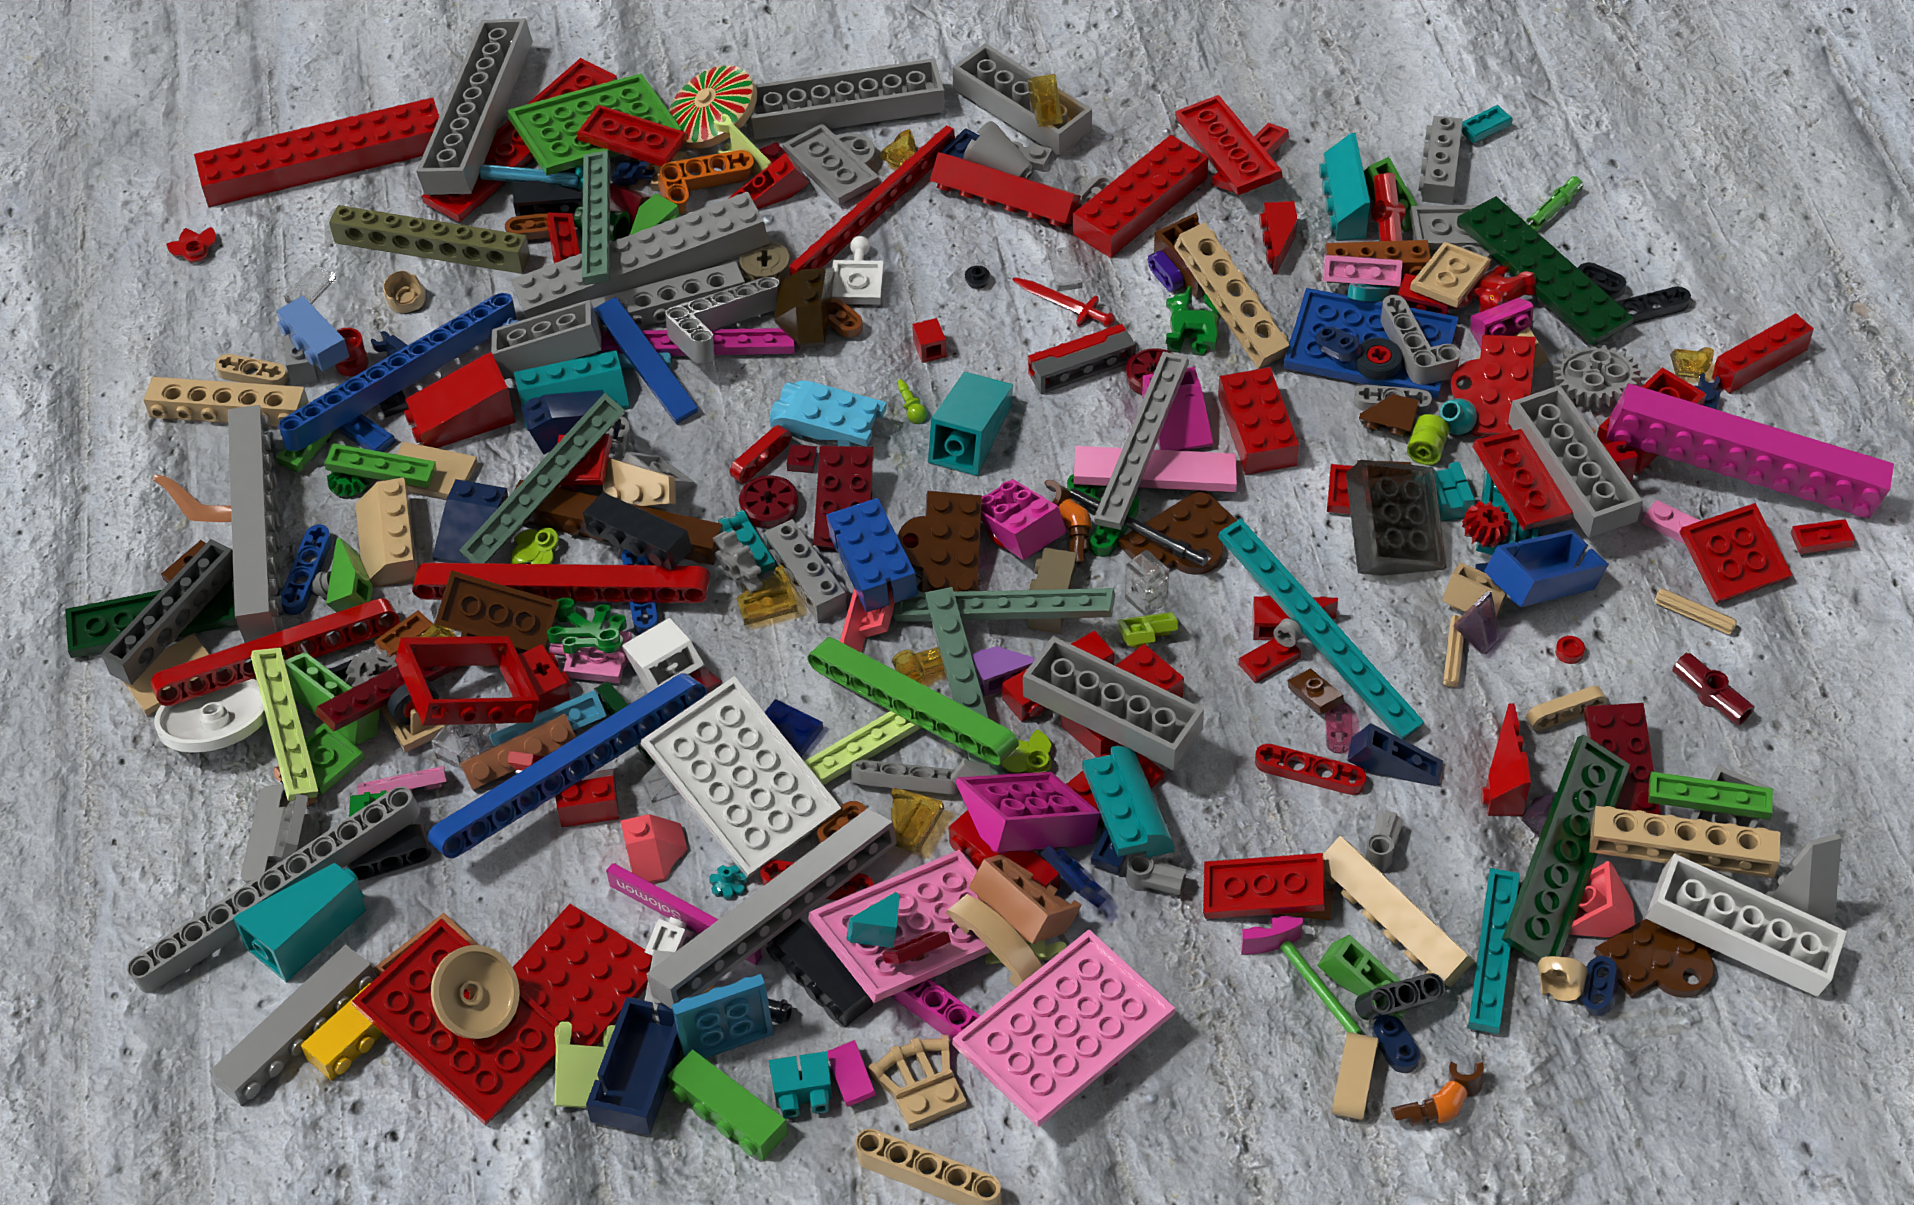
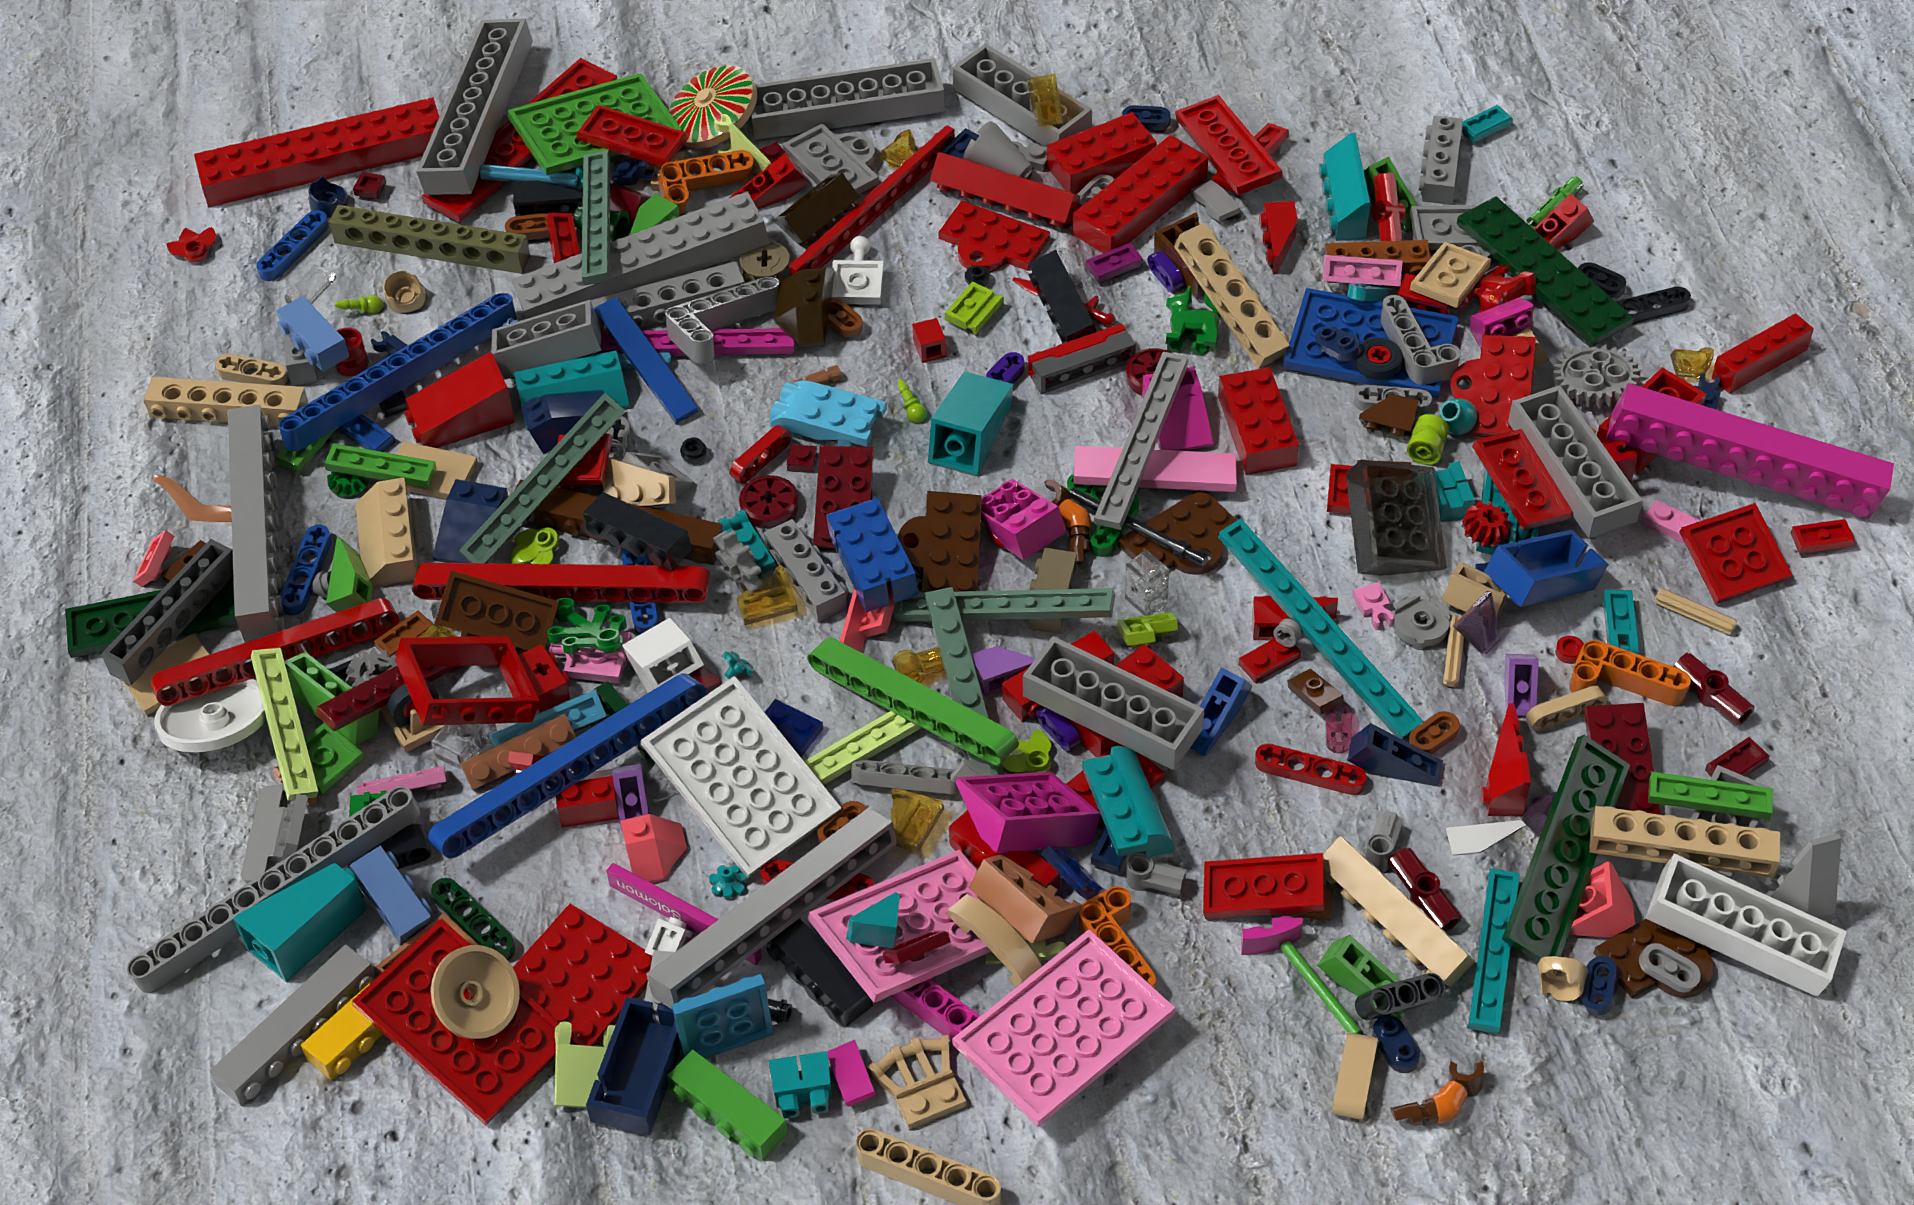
(151, 564): none -> coral plate
(274, 265): none -> blue beam
(326, 196): none -> dark blue hair
(369, 185): none -> dark red plate
(371, 304): none -> lime bar
(391, 894): none -> medium blue brick
(473, 919): none -> dark green beam
(630, 791): none -> medium lavender slope
(693, 450): none -> black plate
(736, 664): none -> teal plant
(818, 208): none -> dark brown slope
(823, 377): none -> nougat axle
(974, 307): none -> lime plate
(992, 238): none -> red plate
(1010, 374): none -> dark purple beam
(1058, 728): none -> dark purple beam
(1061, 296): none -> black brick
(1098, 151): none -> red brick
(1108, 927): none -> orange beam
(1114, 262): none -> magenta plate
(1150, 116): none -> dark blue plate
(1216, 200): none -> light grey slope
(1220, 708): none -> blue slope
(1373, 602): none -> bright pink plate
(1416, 876): none -> dark red piece
(1421, 634): none -> light grey plate
(1430, 732): none -> dark orange plate
(1480, 836): none -> white sticker
(1521, 681): none -> medium lavender slope
(1565, 222): none -> red slope
(1620, 619): none -> teal plate
(1629, 672): none -> orange beam
(1669, 966): none -> light grey plate
(1741, 758): none -> dark red plate

